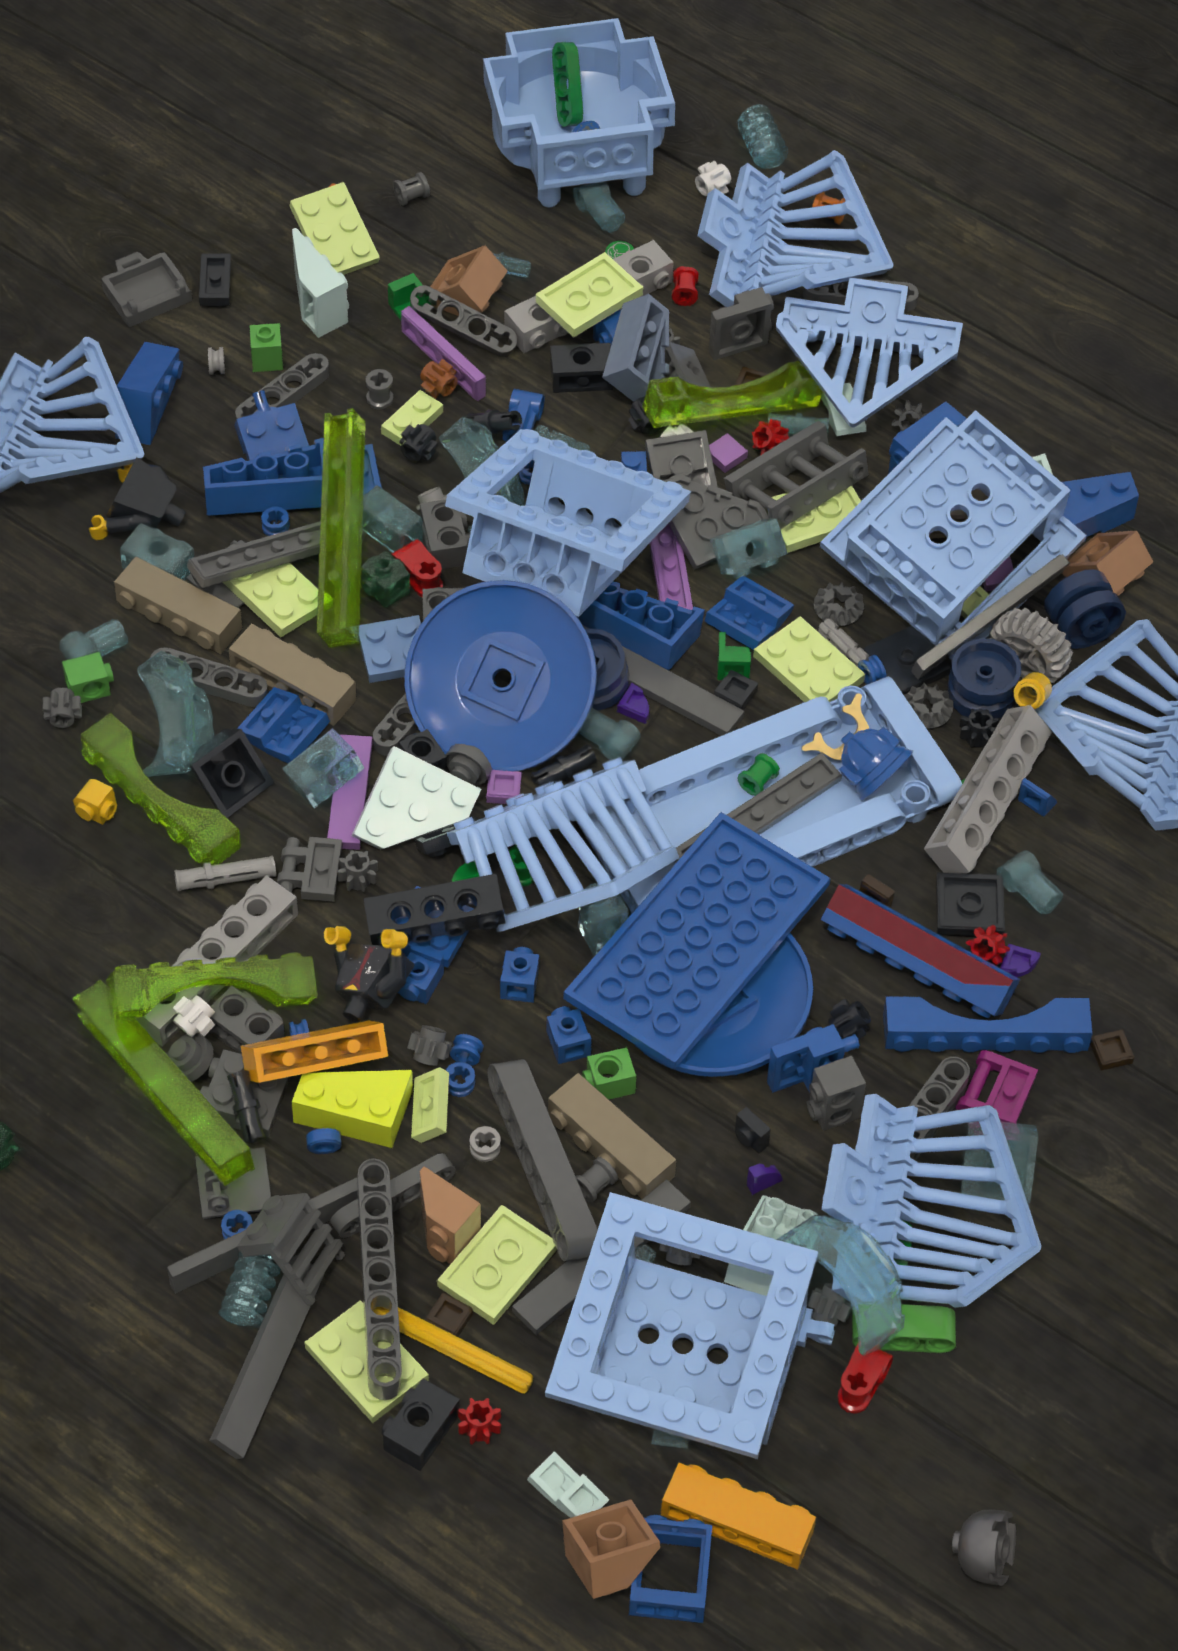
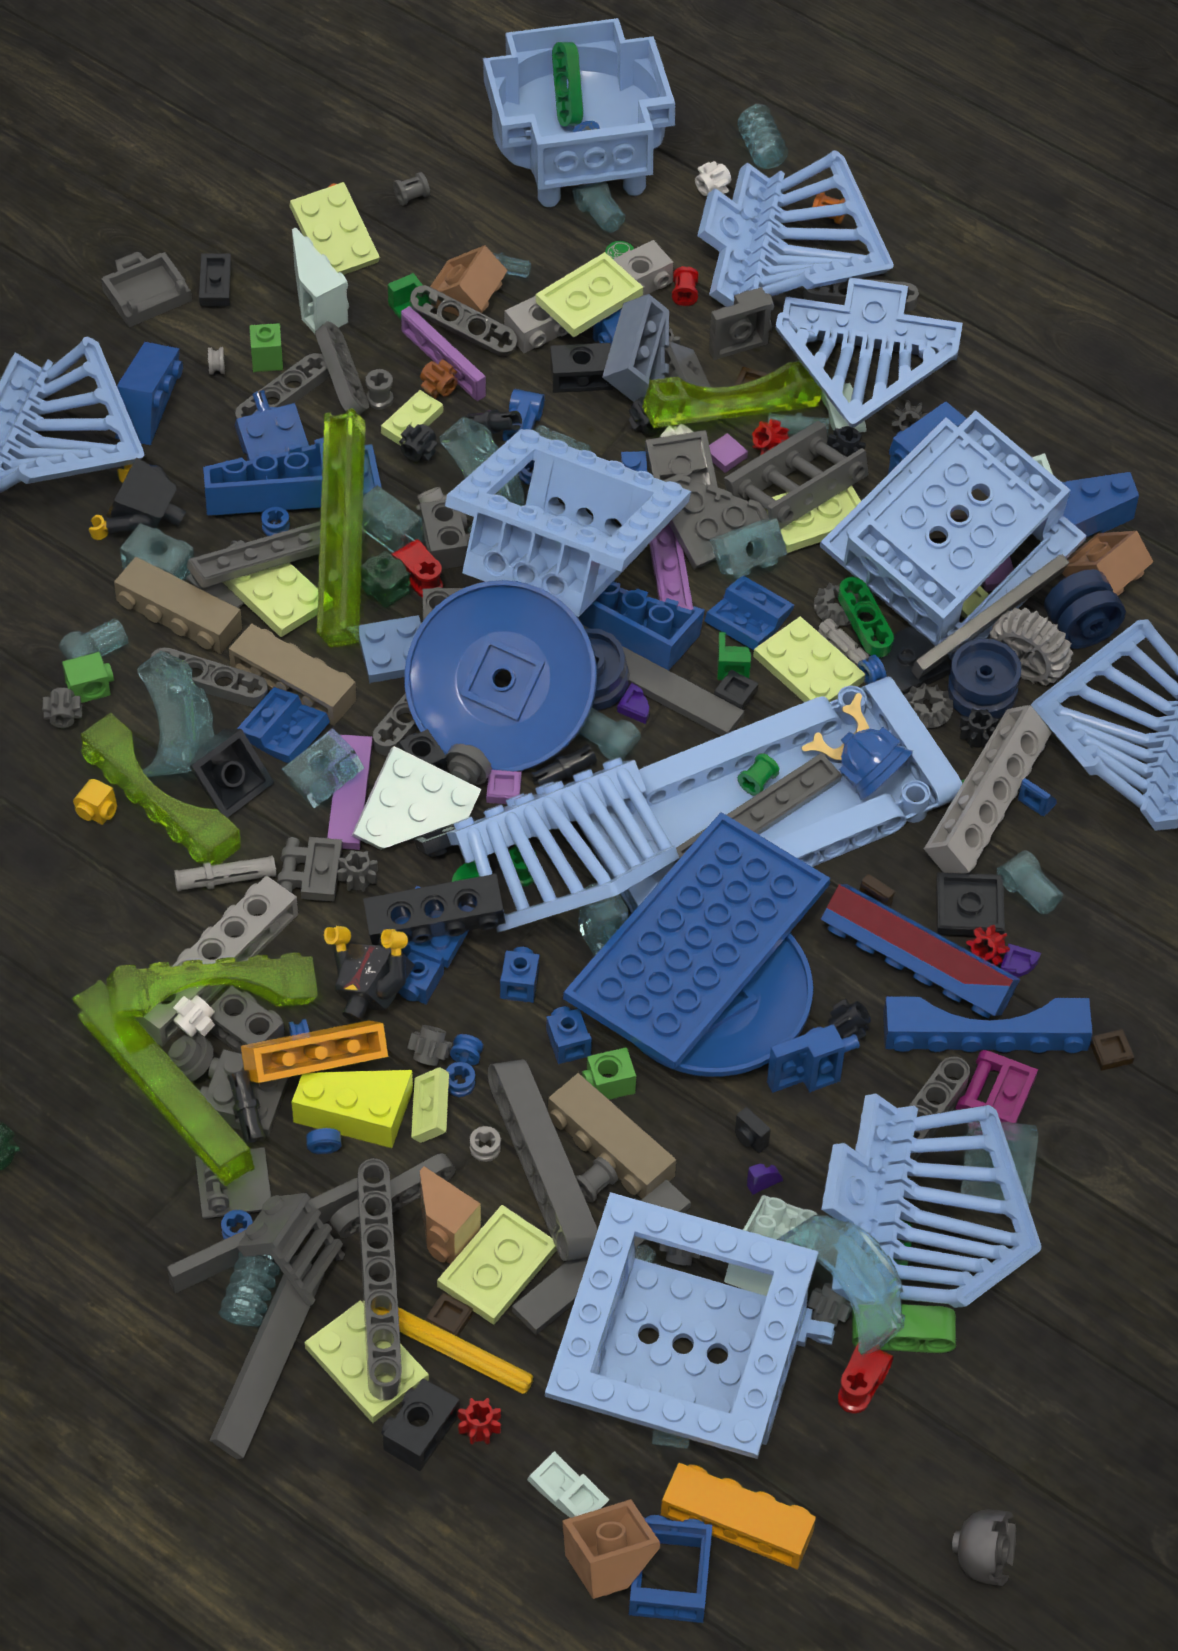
(341, 368): none -> dark grey beam
(836, 1093): dark grey brick -> none
(846, 440): none -> black gear
(867, 604): none -> green beam
(1026, 696): yellow brick -> none

